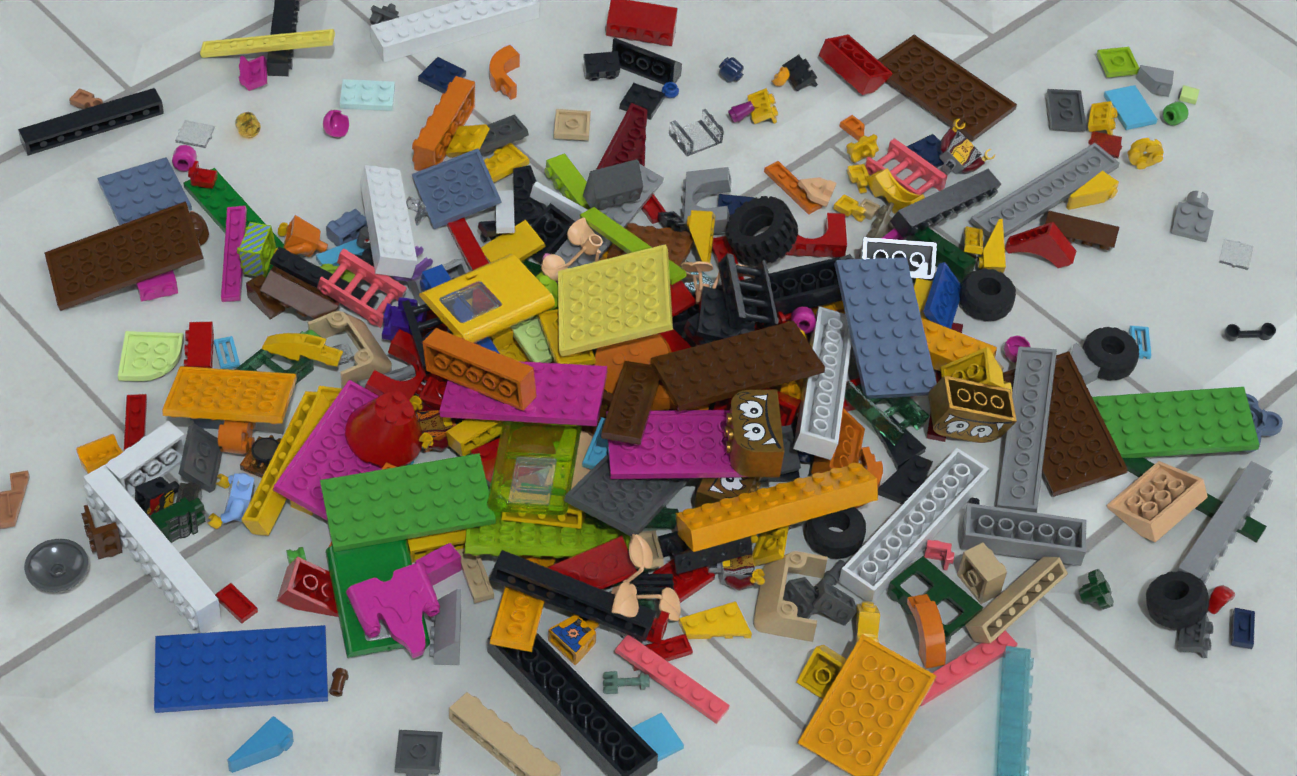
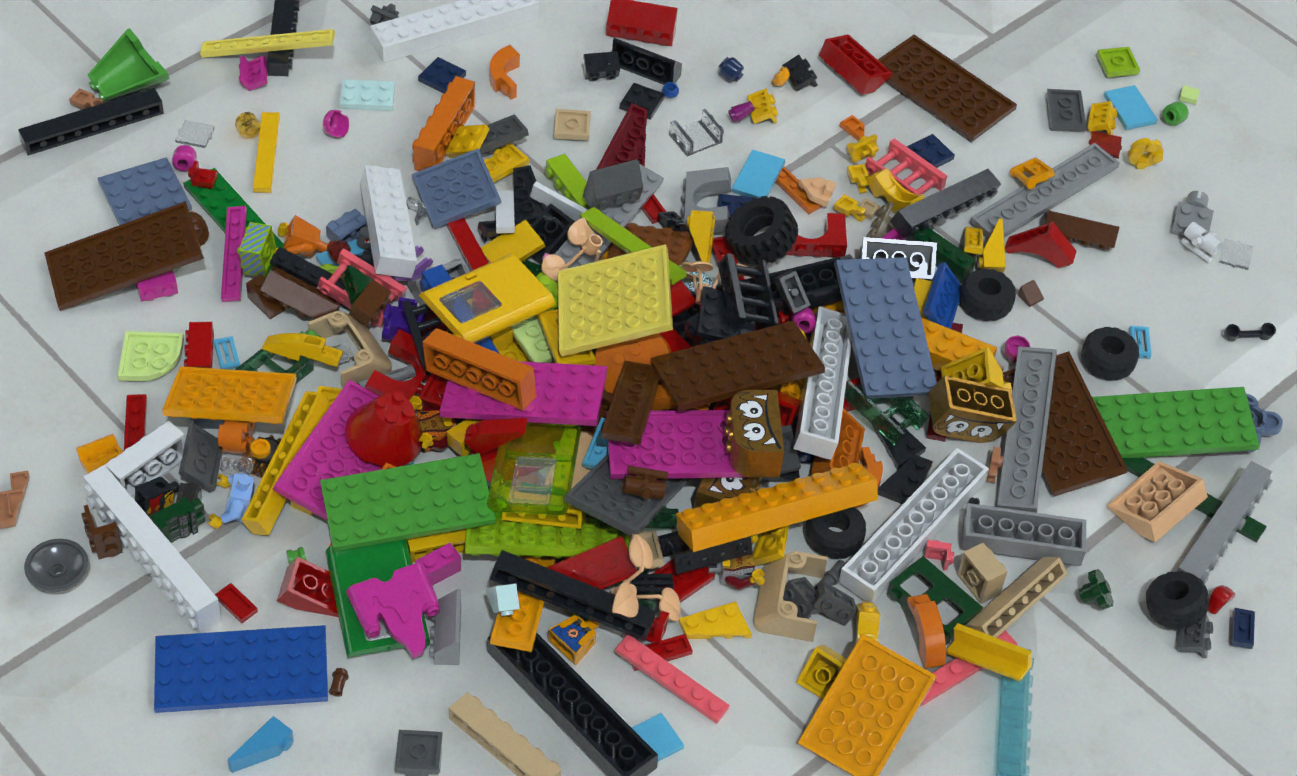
(125, 69): none -> bright green cone
(235, 464): none -> clear plate
(260, 448): none -> light orange tile
(266, 152): none -> yellow tile
(335, 247): none -> clear red cone
(355, 282): none -> dark green slope
(370, 303): none -> reddish brown brick
(476, 577): tan plate -> none
(493, 433): none -> red slope
(503, 599): none -> light aqua slope
(612, 682): sand green hinge -> none
(644, 482): none -> reddish brown pin
(758, 175): none -> medium azure tile
(791, 291): none -> dark grey slope
(959, 152): torso -> none
(990, 652): none -> yellow panel
(995, 462): none -> nougat plate
(1030, 293): none -> reddish brown slope
(1035, 168): none -> light orange plate
(1086, 367): light grey slope -> none
(1094, 192): yellow slope -> none
(1156, 80): light grey slope -> none
(1201, 241): none -> white pin

